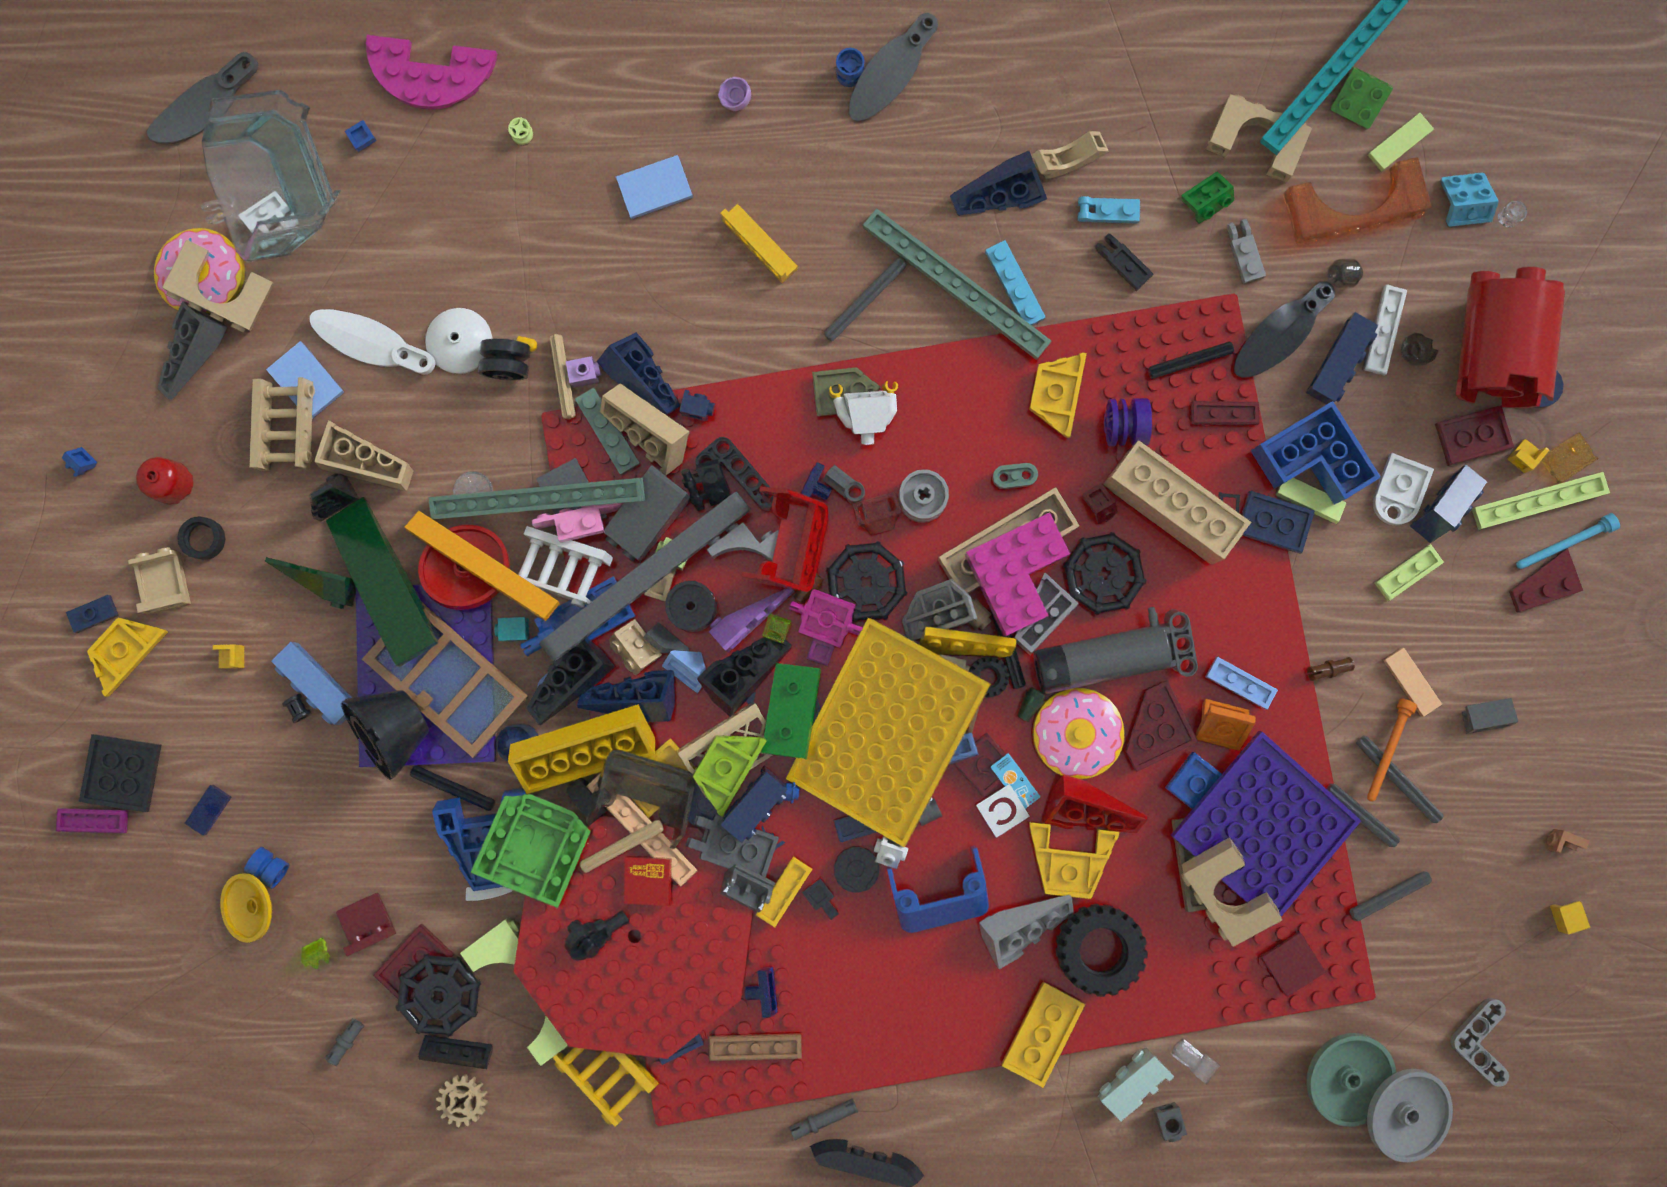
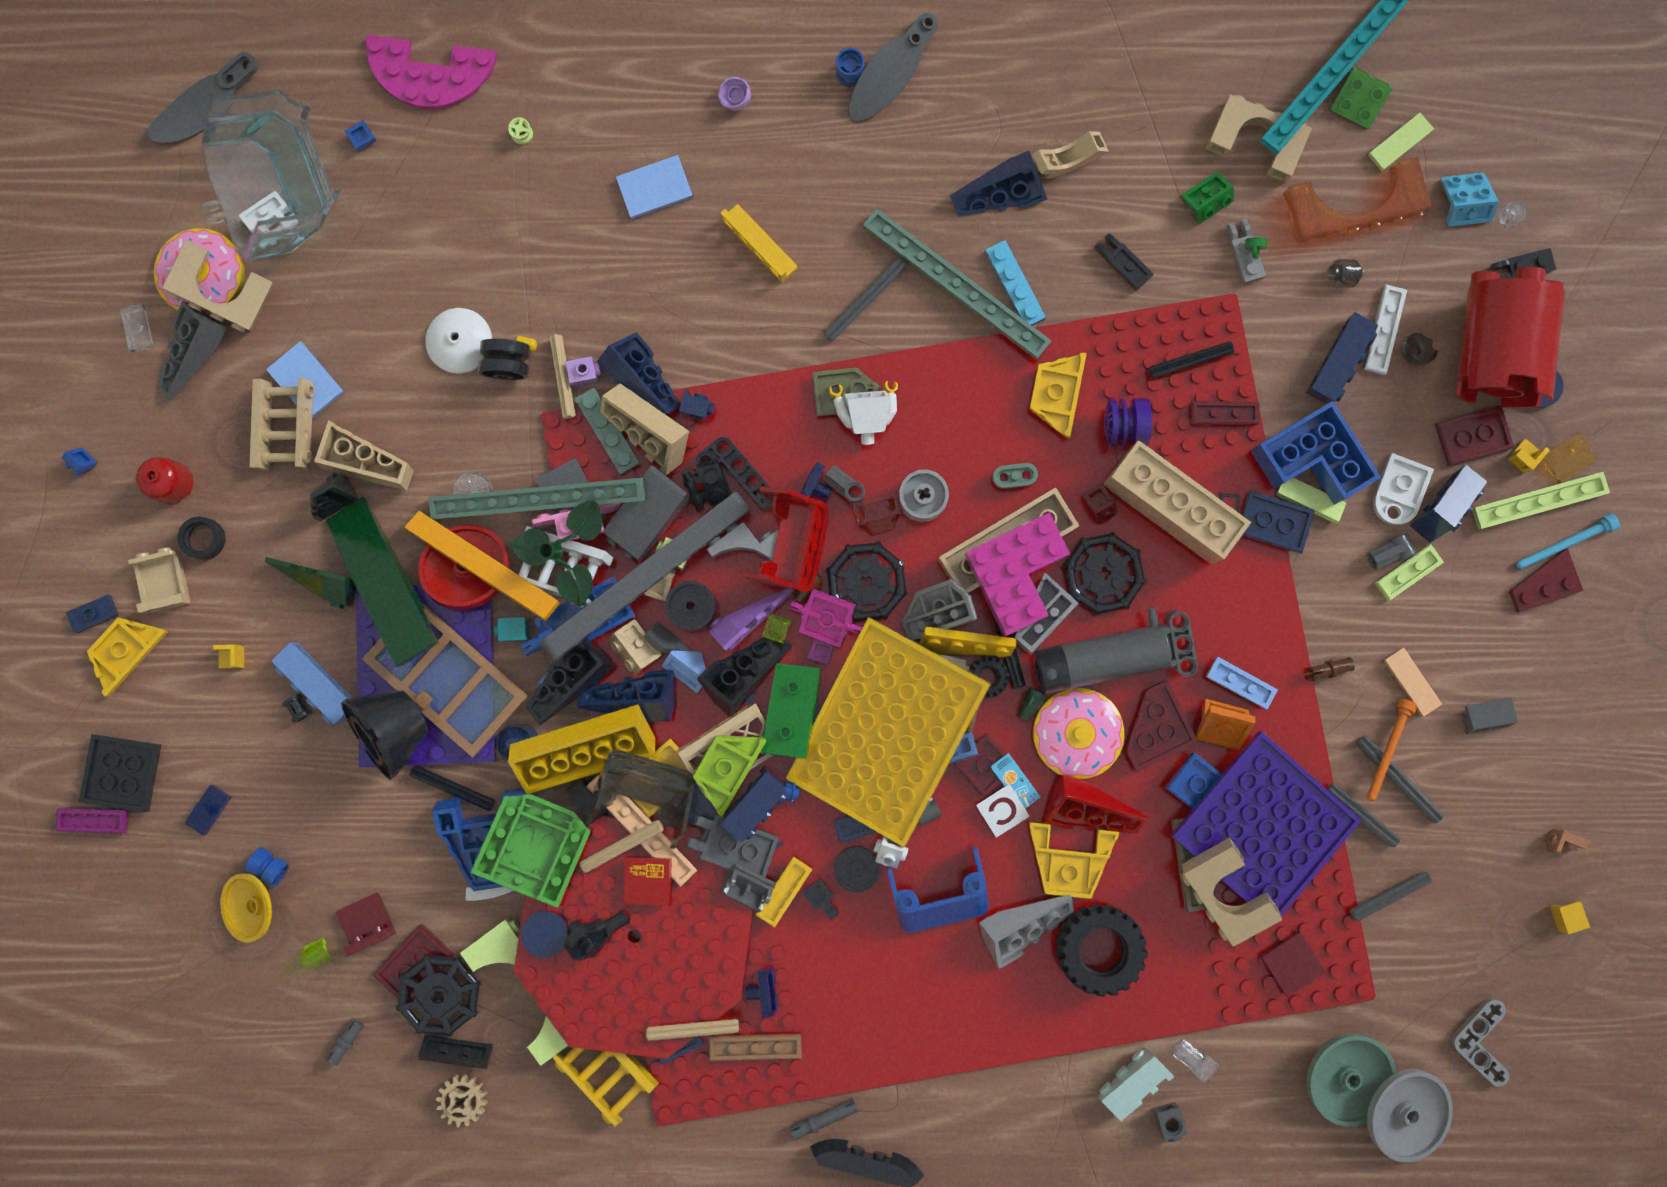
(136, 327): none -> clear plate
(368, 341): white plant -> none
(535, 549): none -> dark green plant
(544, 934): none -> dark blue tile
(692, 1029): none -> tan axle
(982, 615): tan brick -> none
(1043, 1034): yellow plate -> none
(1109, 210): medium azure plate -> none
(1256, 244): none -> green tile
(1282, 332): black plant -> none
(1397, 549): none -> dark grey piece
(1541, 259): none -> black hinge

